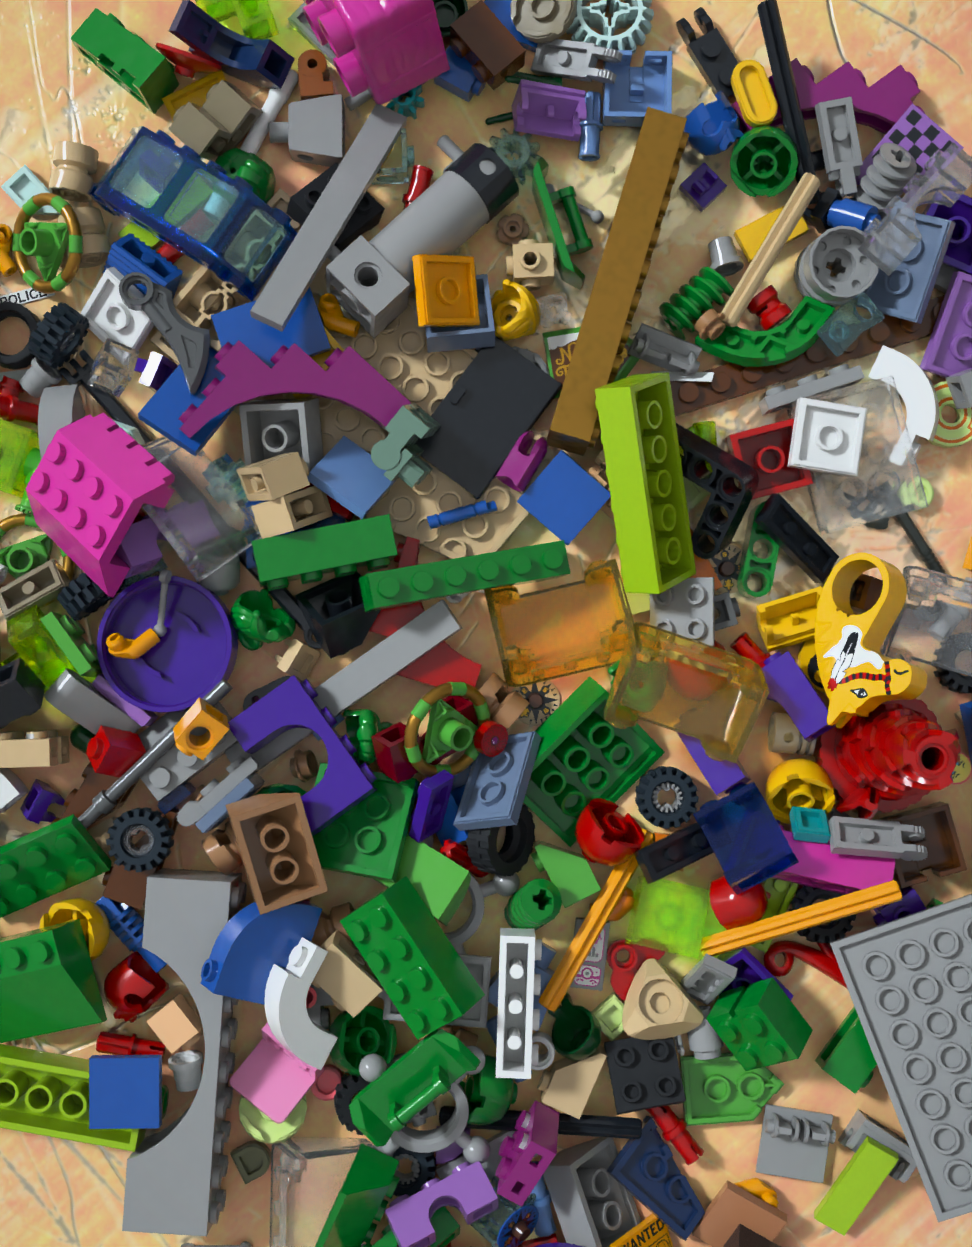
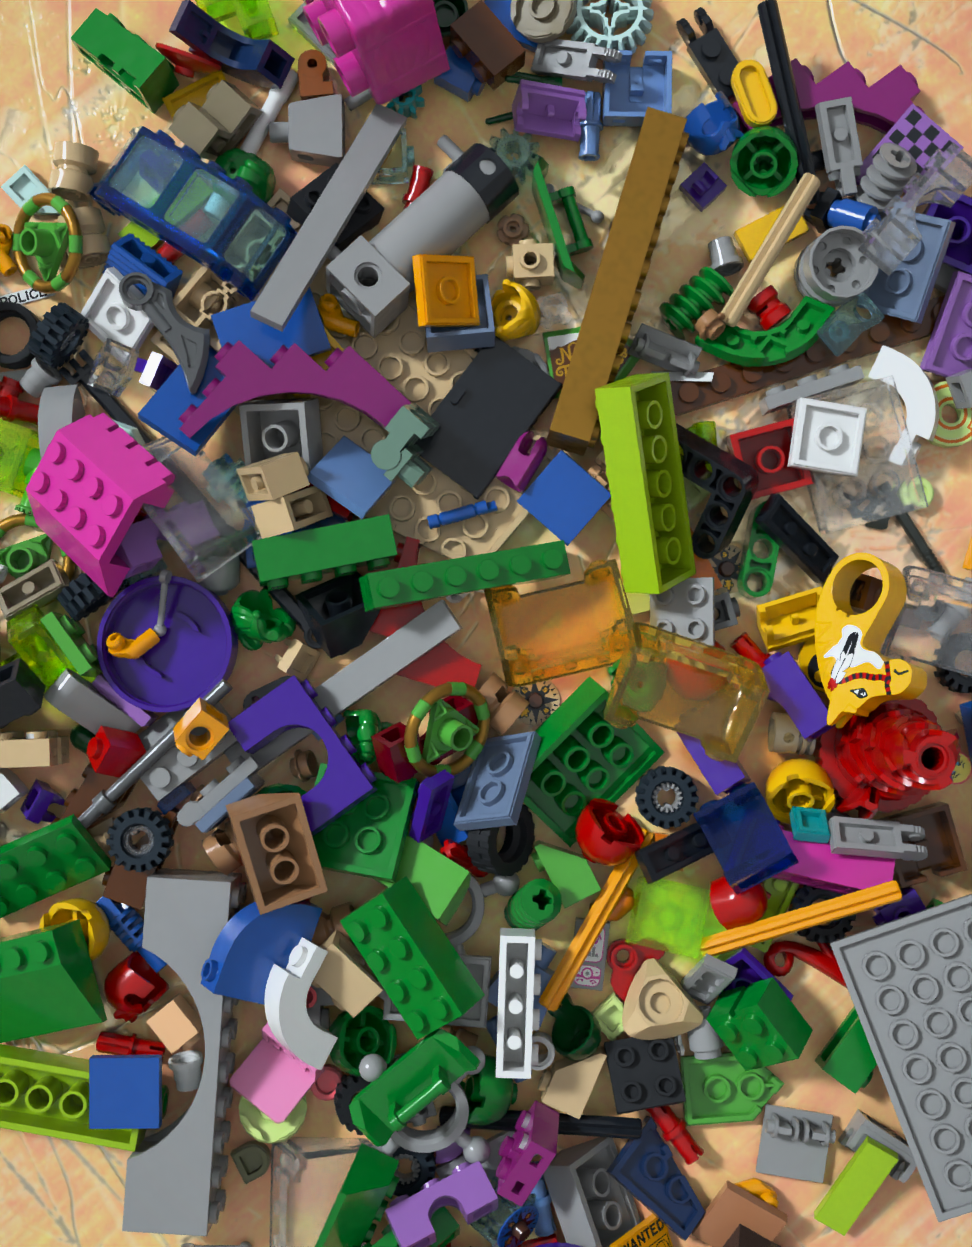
(490, 738): red tile -> none

